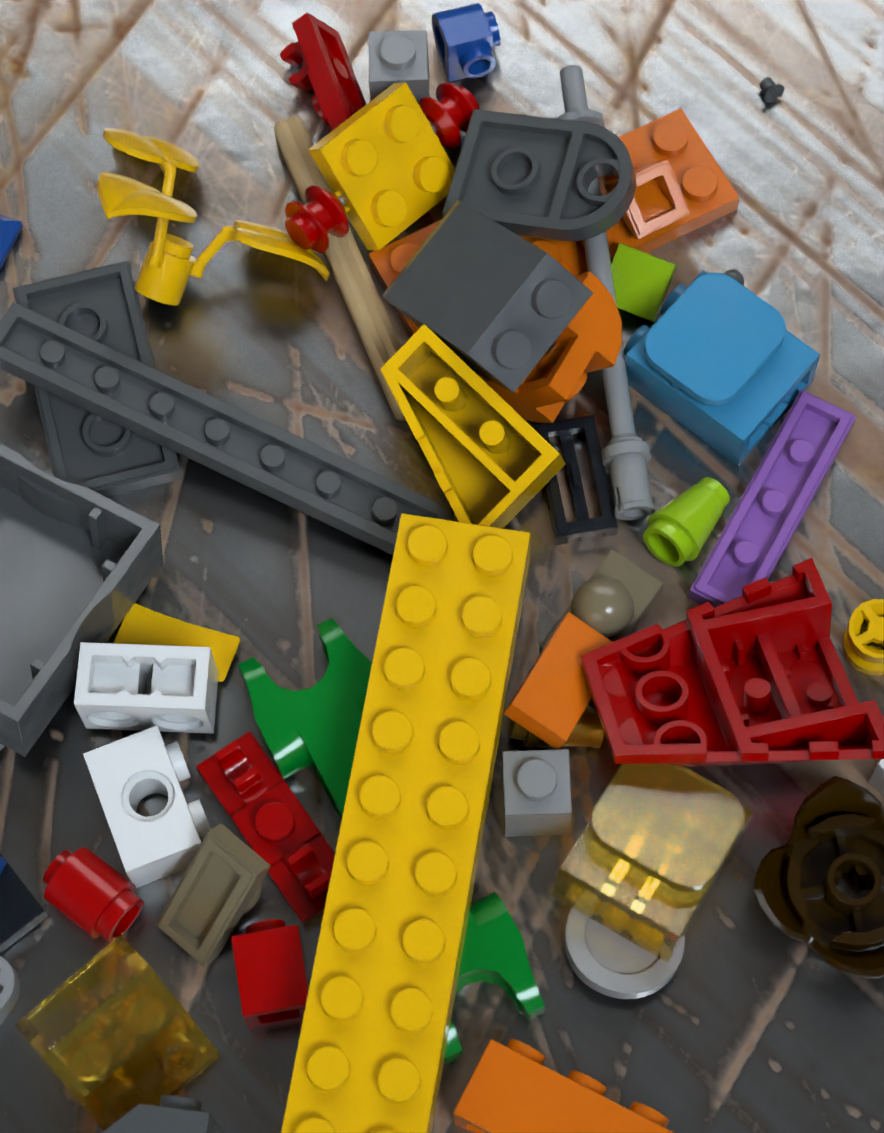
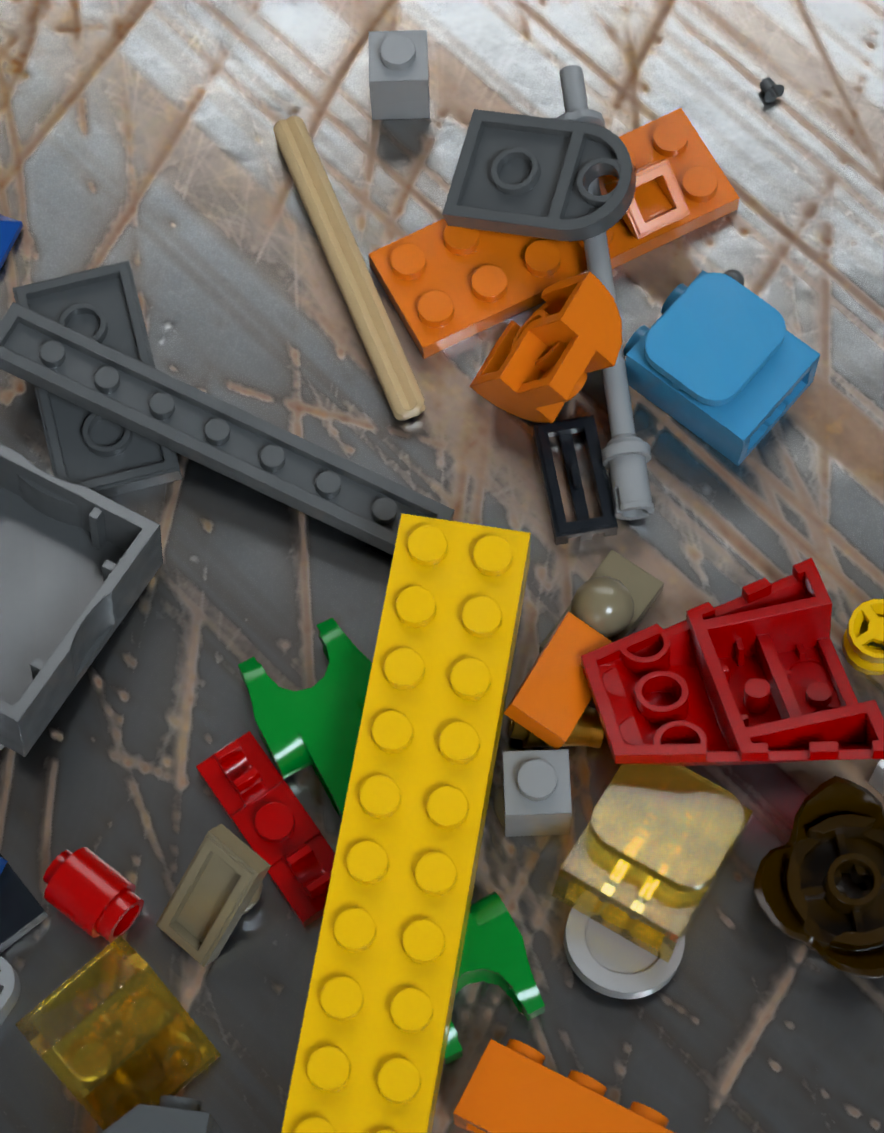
(123, 777): white brick -> none
(146, 687): white brick -> none
(153, 628): yellow sticker -> none
(168, 256): yellow plant -> none
(271, 973): red brick -> none
(324, 70): red plate -> none
(382, 167): yellow plate -> none
(466, 41): blue plate -> none
(473, 439): yellow wedge -> none
(487, 295): dark grey slope -> none
(641, 281): lime tile -> none
(684, 524): lime cone -> none
(774, 500): medium lavender tile -> none

